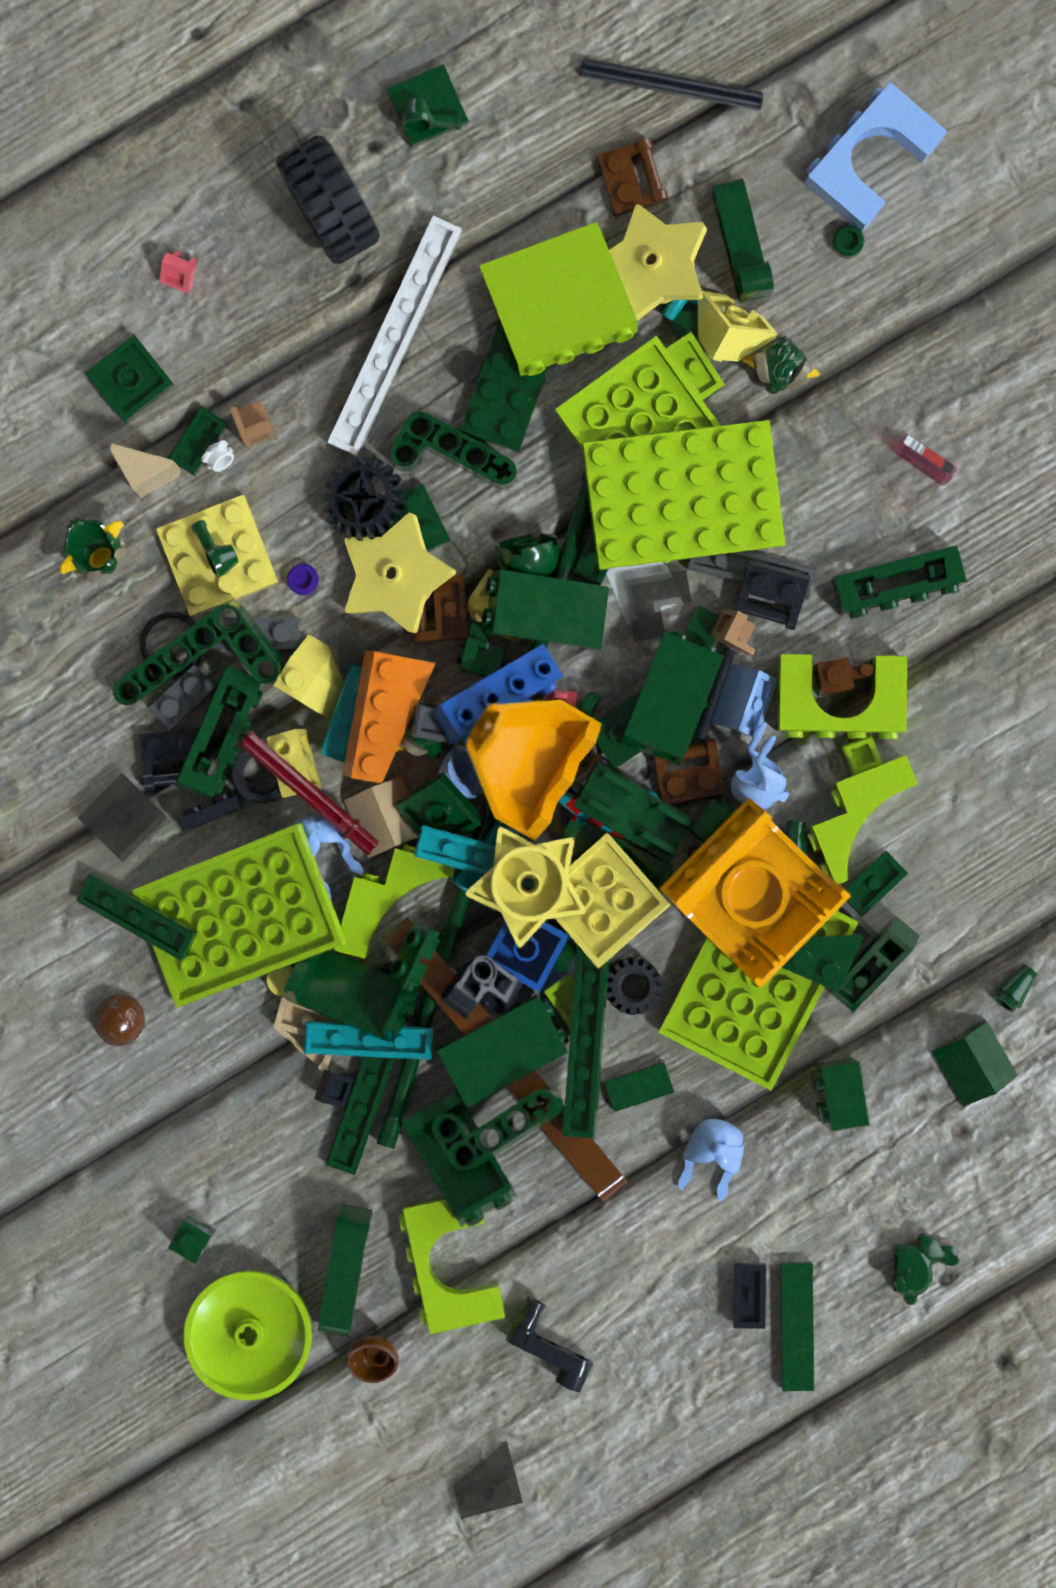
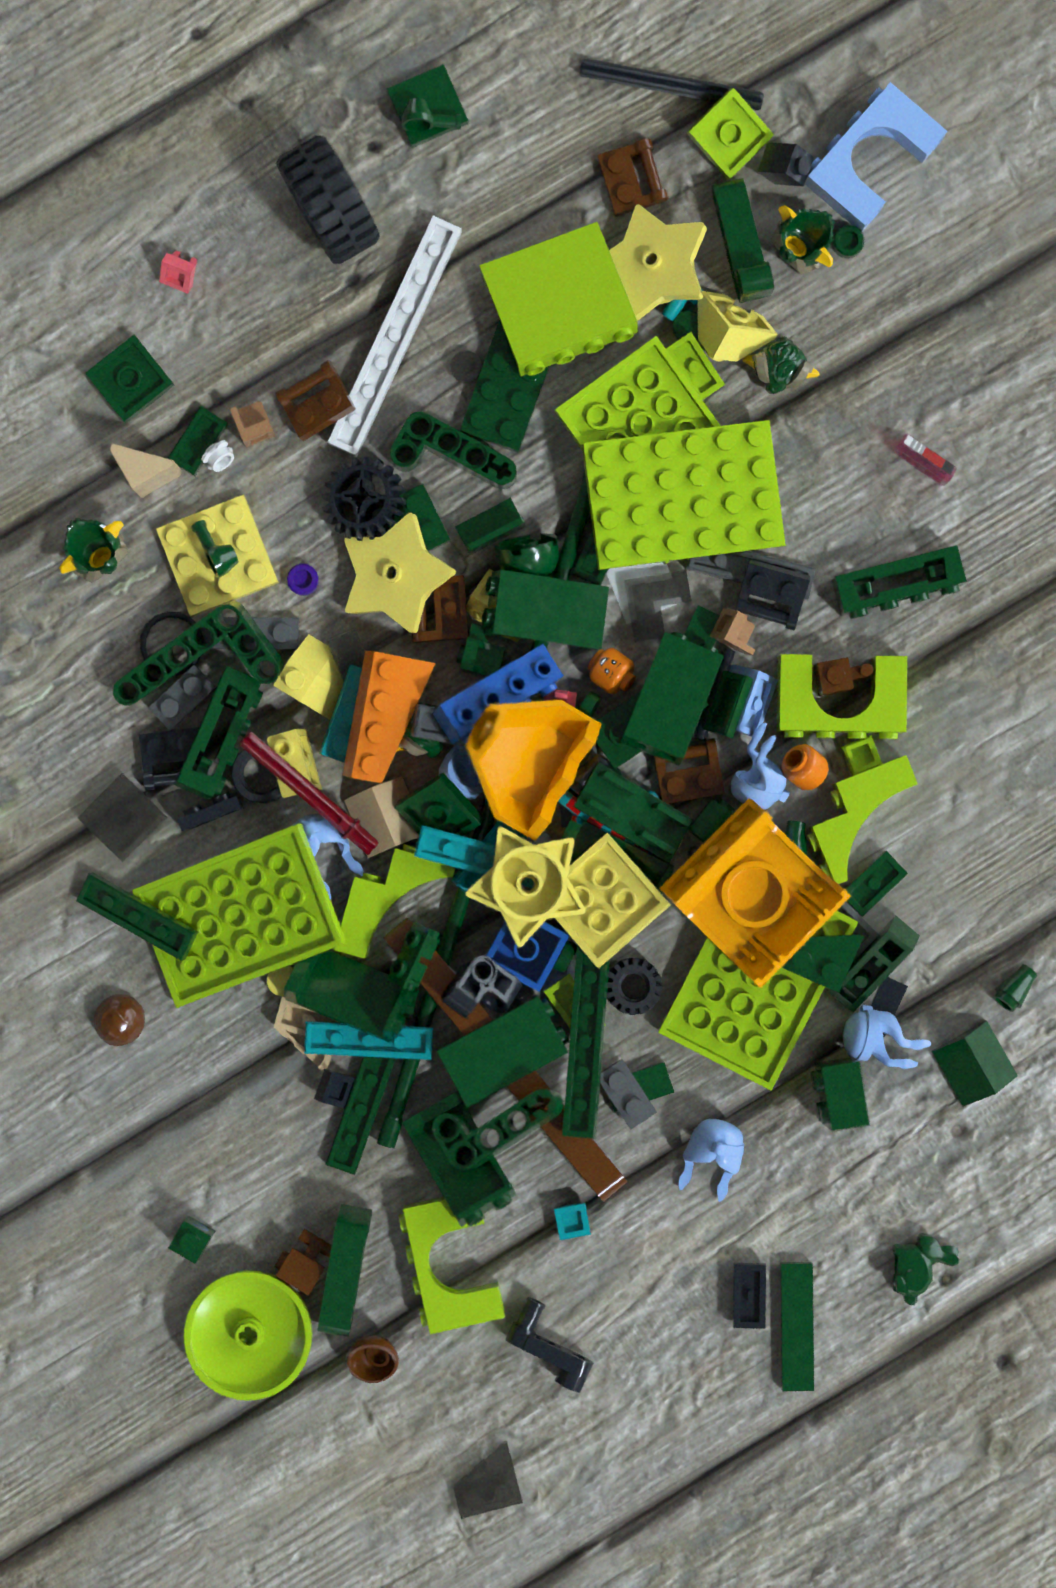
(302, 1269): none -> reddish brown brick
(320, 409): none -> reddish brown plate
(490, 526): none -> dark green panel
(572, 1221): none -> teal plate
(611, 670): none -> orange head
(626, 1094): none -> dark grey plate
(728, 704): none -> dark green tile
(730, 133): none -> lime plate
(785, 164): none -> black brick
(804, 238): none -> dark green hair
(804, 767): none -> orange head
(864, 1037): none -> light blue hair
(889, 996): none -> black sticker

